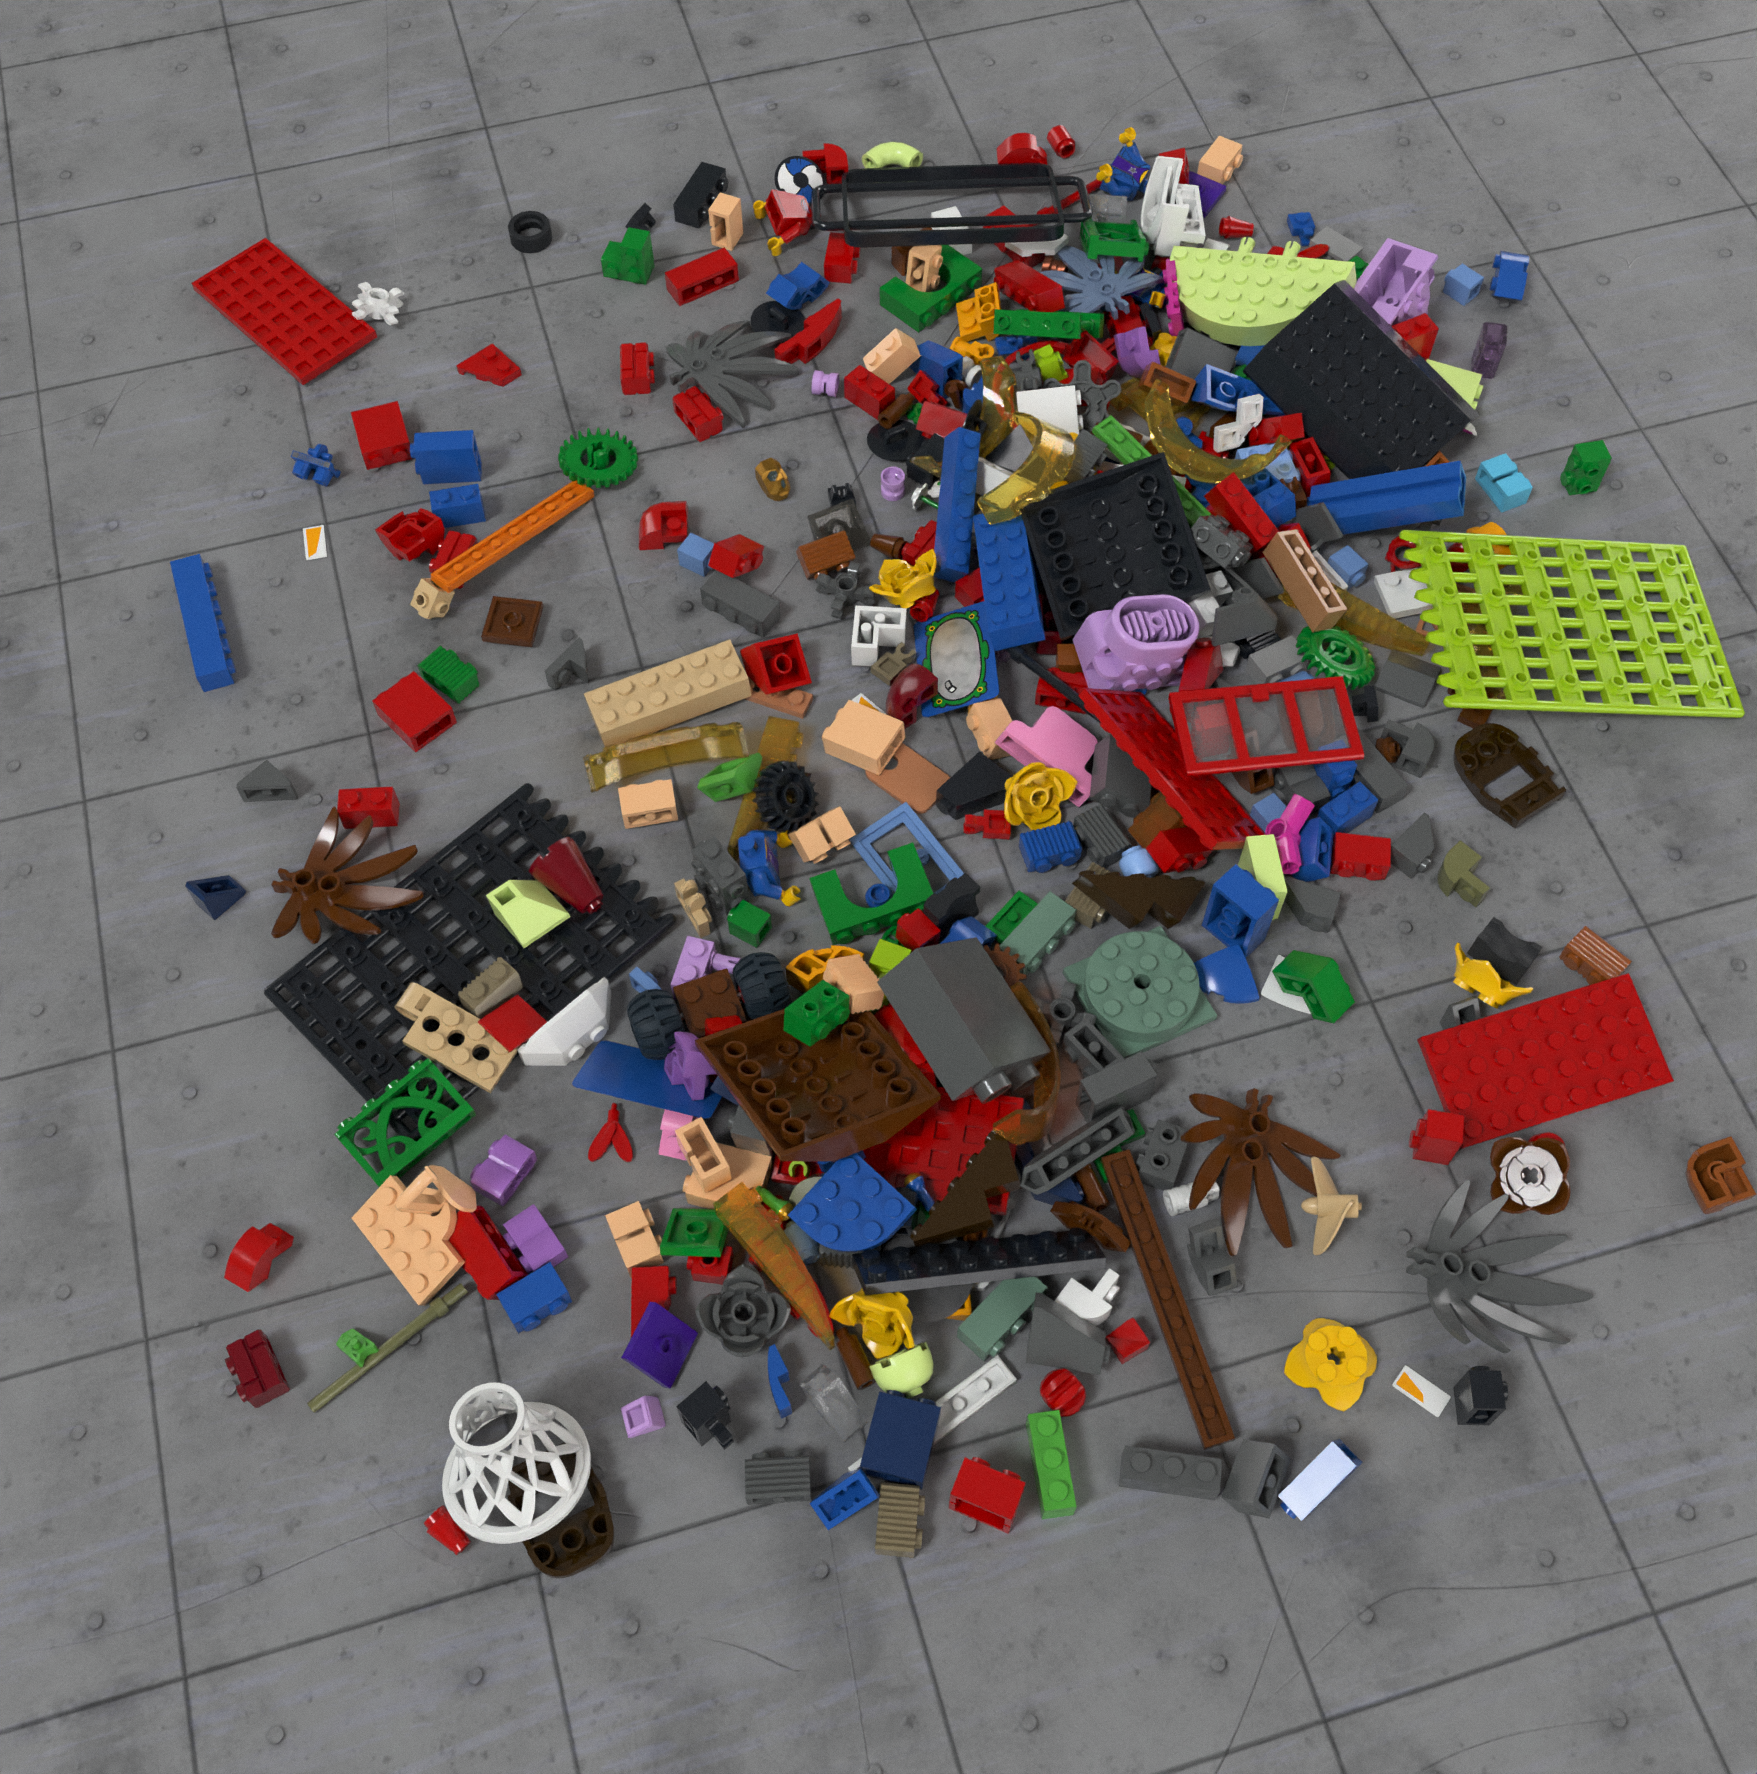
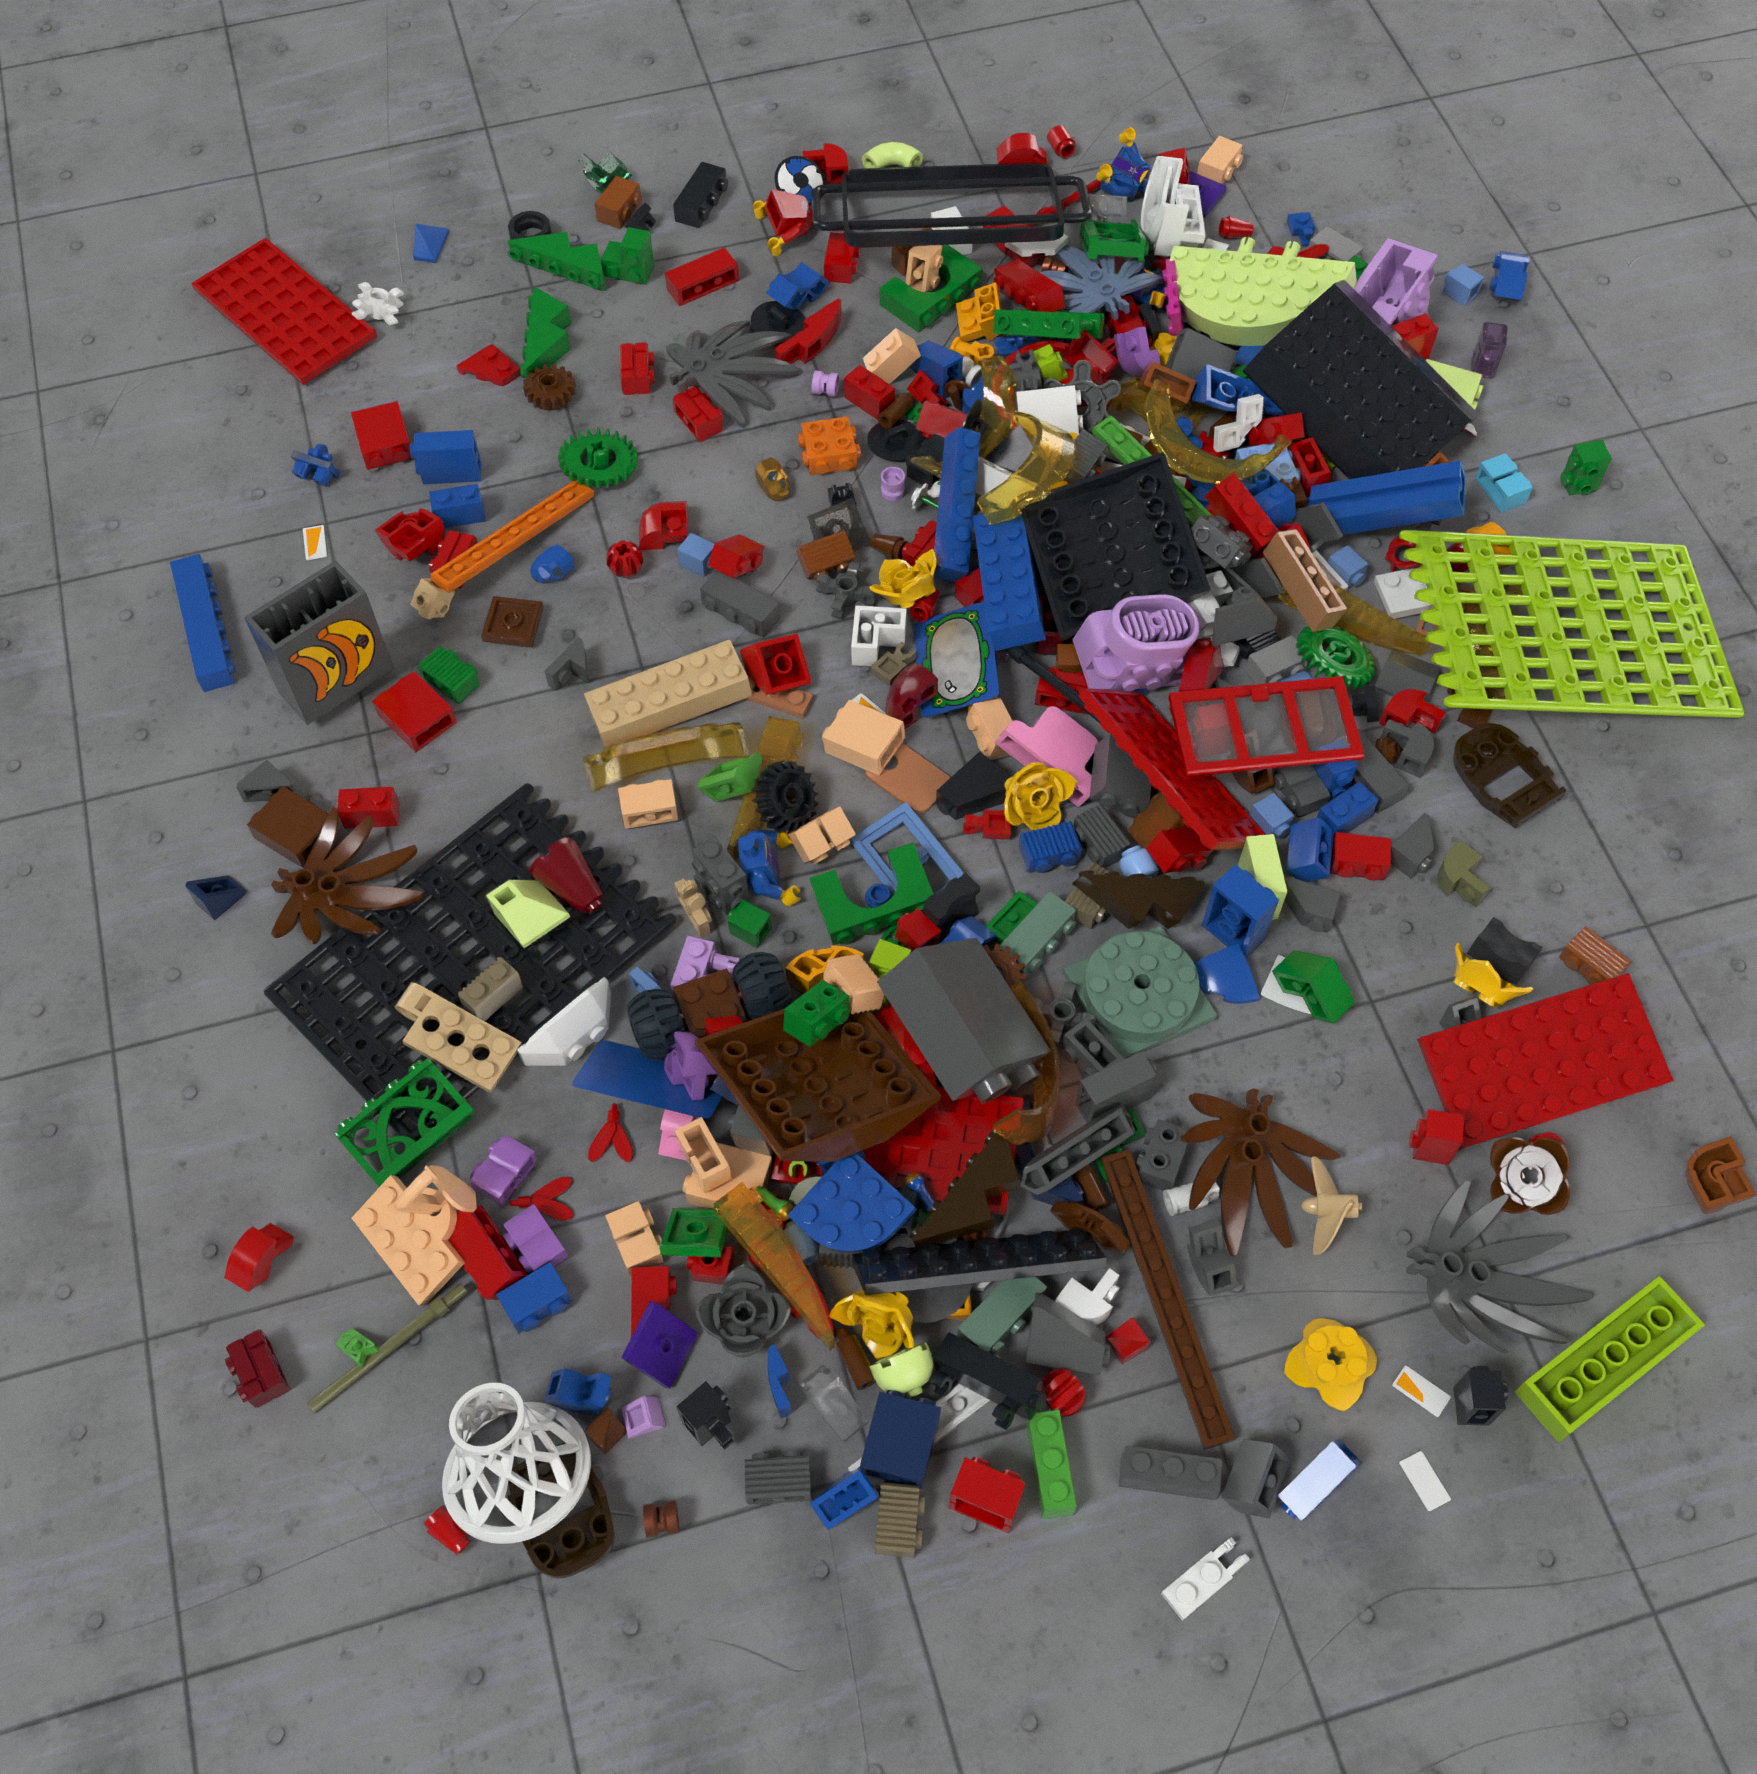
(288, 825): none -> reddish brown brick
(320, 642): none -> dark grey brick
(428, 242): none -> blue slope
(512, 1023): red window -> none
(544, 1200): none -> red piece
(545, 334): none -> green slope
(549, 387): none -> reddish brown gear
(552, 564): none -> blue rock
(556, 256): none -> green slope
(578, 1392): none -> blue brick
(602, 174): none -> clear green brick
(605, 1431): none -> reddish brown slope
(618, 202): none -> dark orange piece
(624, 559): none -> red piece
(668, 1518): none -> copper wheel
(726, 221): light nougat piece -> none
(829, 445): none -> orange brick
(988, 1376): none -> black brick
(1202, 1580): none -> white hinge
(1287, 833): dark pink piece -> none
(1410, 707): none -> red brick
(1425, 1481): none -> white sticker
(1609, 1359): none -> lime brick

